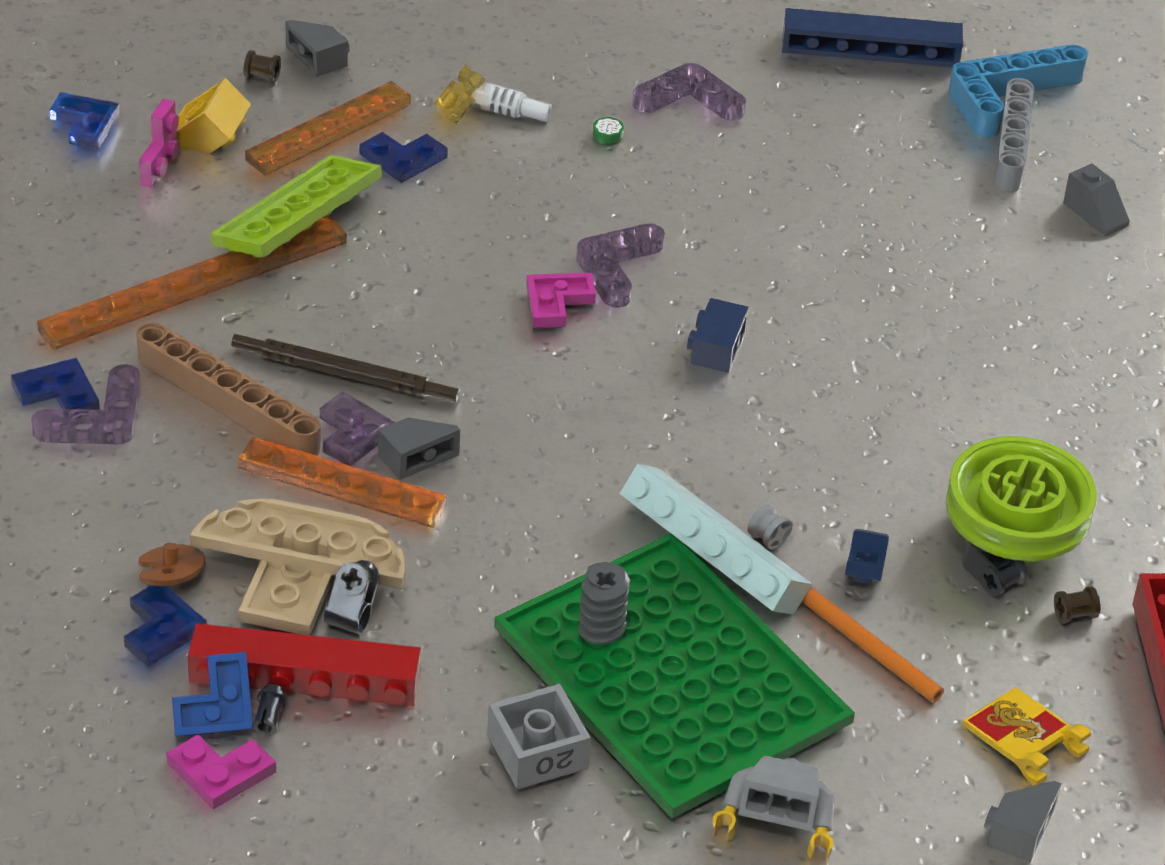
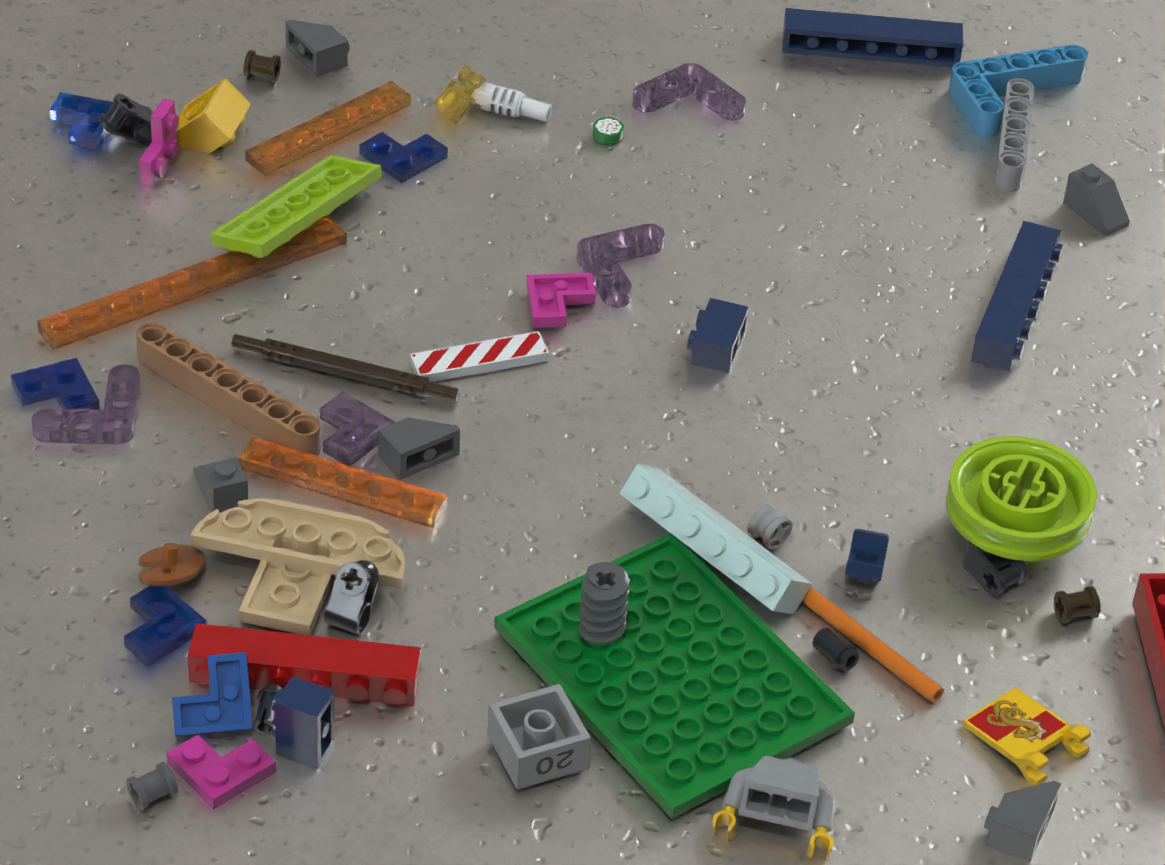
(128, 120): none -> black piece
(152, 786): none -> dark grey bush
(222, 483): none -> dark grey slope
(304, 722): none -> dark blue brick
(480, 357): none -> white tile
(842, 654): none -> black pin
(1017, 296): none -> dark blue brick

